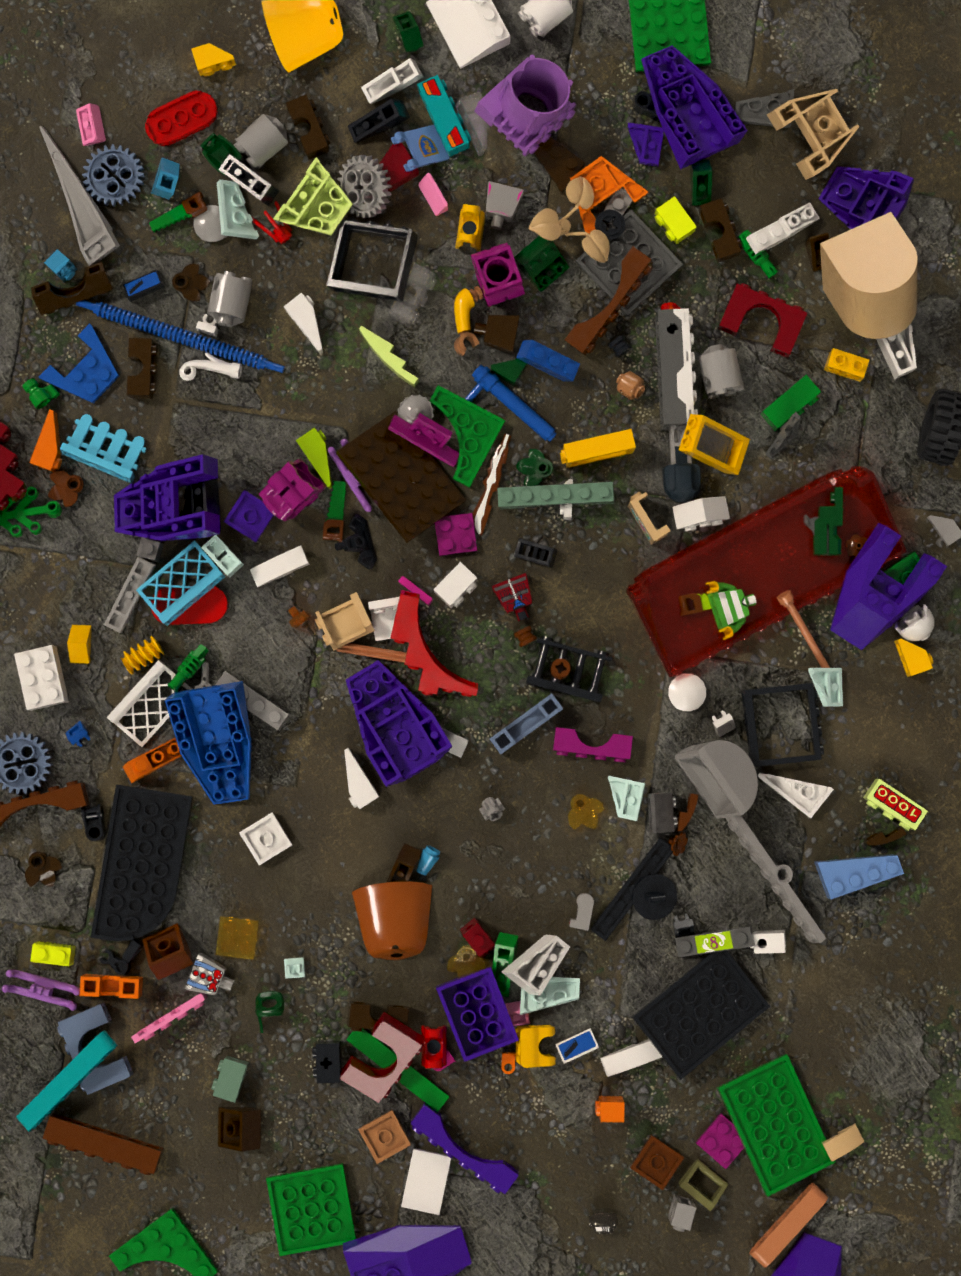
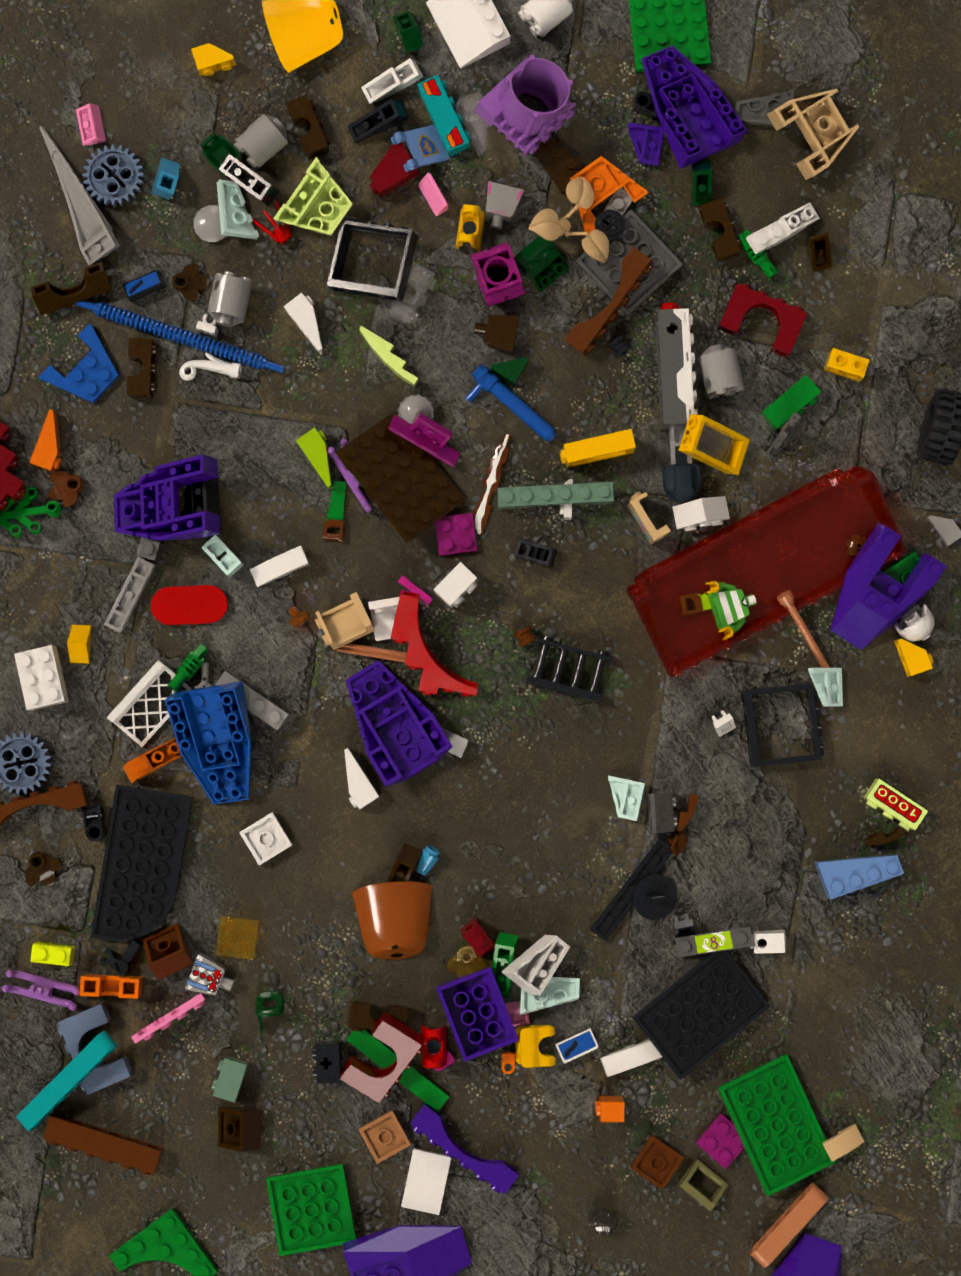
(39, 396): green piece -> none
(61, 266): dark azure slope -> none
(76, 733): blue tile -> none
(93, 449): medium azure fence -> none
(141, 655): yellow piece -> none
(180, 212): piece -> none
(181, 118): red tile -> none
(189, 597): medium azure fence -> none
(249, 516): dark purple plate -> none
(291, 490): magenta piece -> none
(294, 967): light aqua tile -> none
(359, 542): black piece -> none
(361, 181): light grey gear -> none
(463, 304): piece -> none
(474, 429): green plate -> none
(492, 809): light grey gear -> none
(514, 595): torso -> none
(526, 723): sand blue arch -> none
(532, 467): dark green plate -> none
(548, 360): blue brick -> none
(558, 671): reddish brown wheel -> none
(585, 906): light grey leg -> none
(586, 813): clear yellow plate -> none
(617, 746): magenta arch -> none
(630, 385): medium nougat head -> none
(674, 220): neon yellow brick -> none
(681, 1213): light grey brick -> none
(687, 692): white dish -> none
(729, 787): light grey plate -> none
(803, 795): white wing -> none
(825, 526): dark green plate -> none
(865, 195): dark purple wedge -> none
(872, 277): tan brick -> none
(899, 352): white wedge -> none

